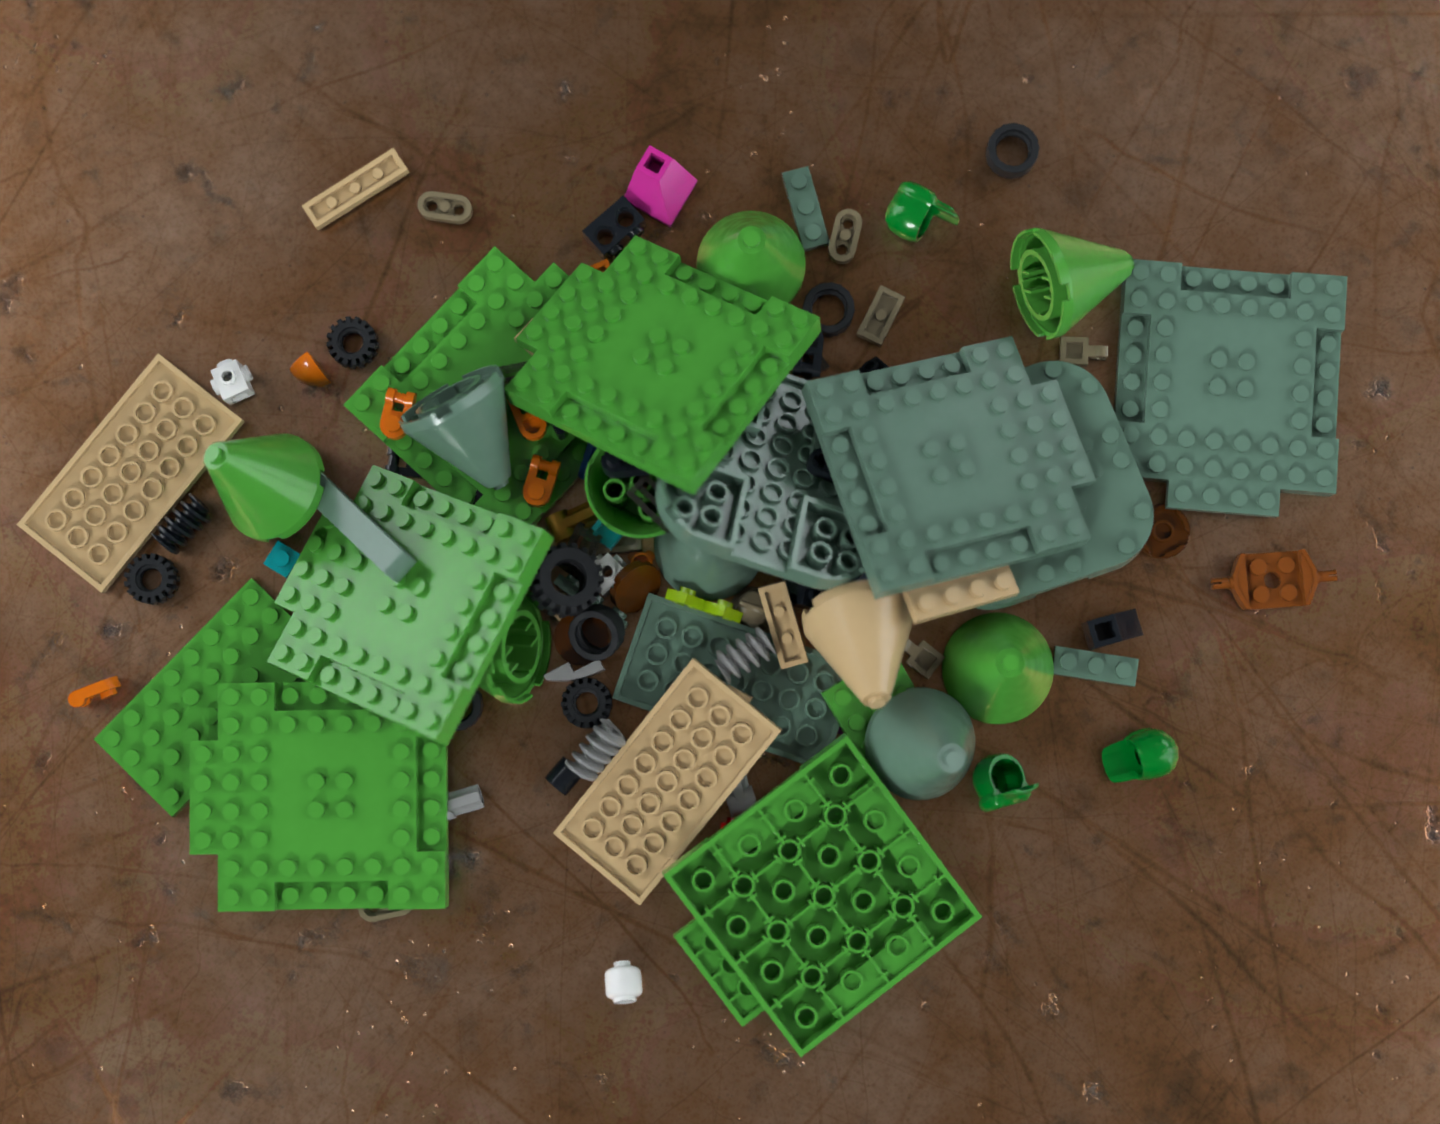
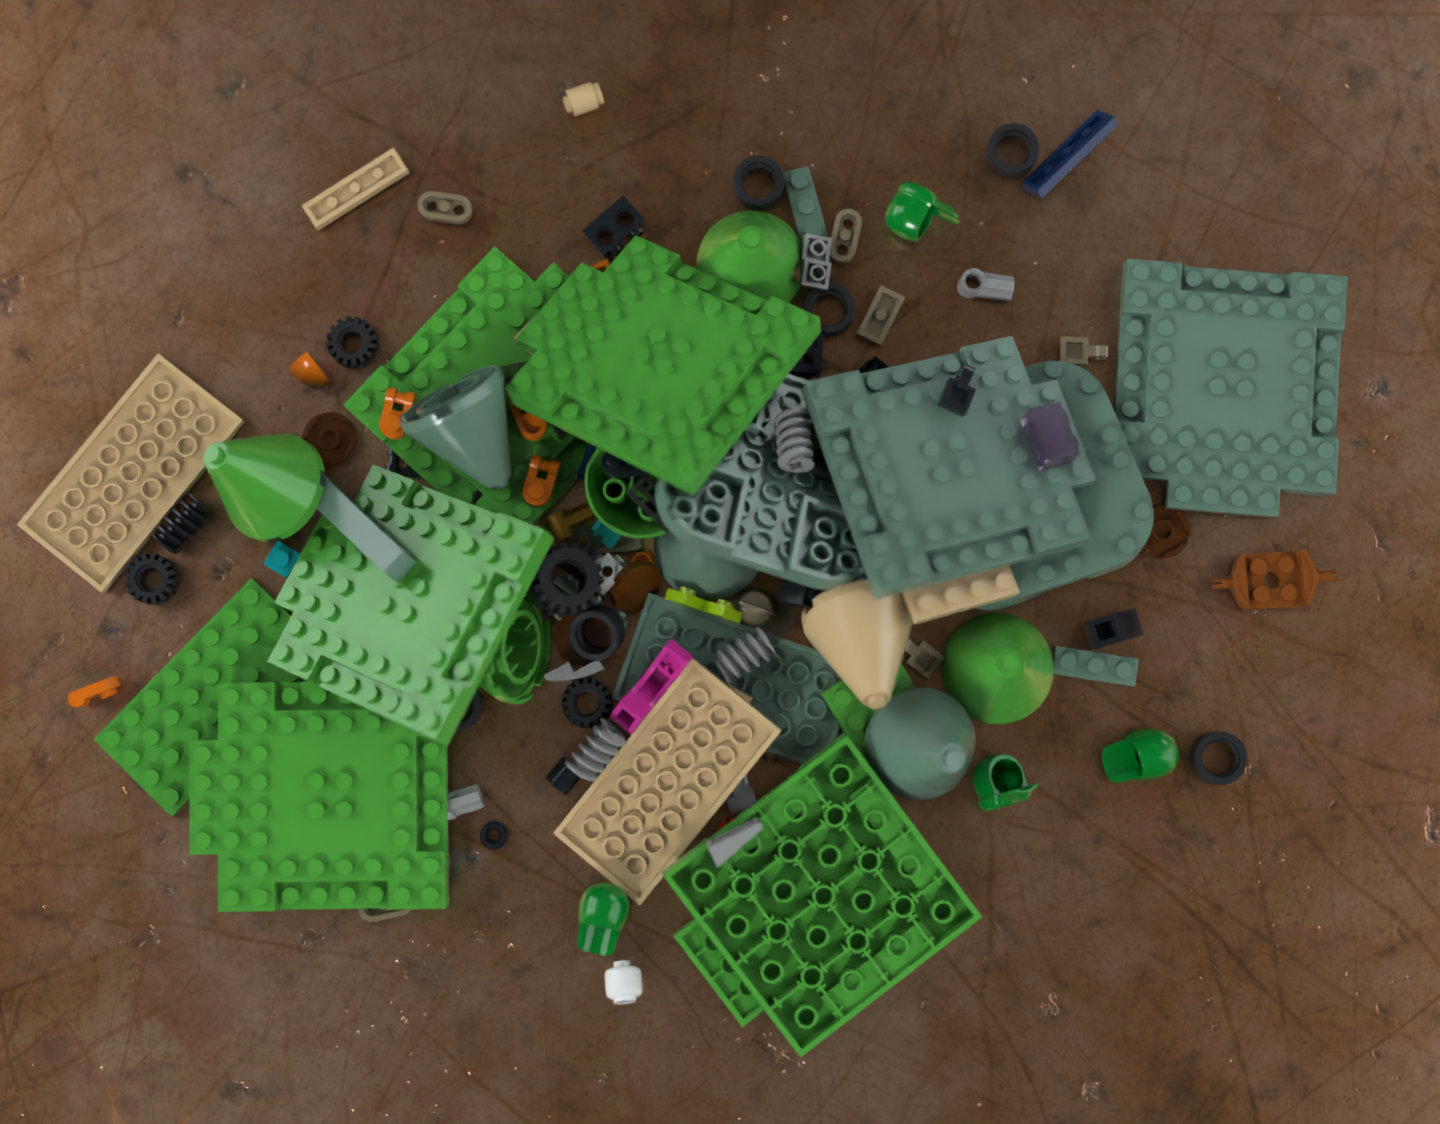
(232, 381): white brick -> none
(332, 438): none -> reddish brown tile
(485, 838): none -> black plate
(583, 98): none -> tan brick
(601, 916): none -> green piece
(651, 686): none -> dark pink arch
(660, 186): dark pink slope -> none
(729, 842): none -> light grey slope
(758, 162): none -> black tyre
(783, 624): tan plate -> none
(794, 440): none -> light grey piece
(815, 261): none -> light grey slope
(957, 392): none -> black plate
(988, 285): none -> light grey piece
(1050, 436): none -> clear purple piece
(1063, 278): bright green cone -> none
(1069, 153): none -> dark blue plate
(1239, 752): none -> black tyre

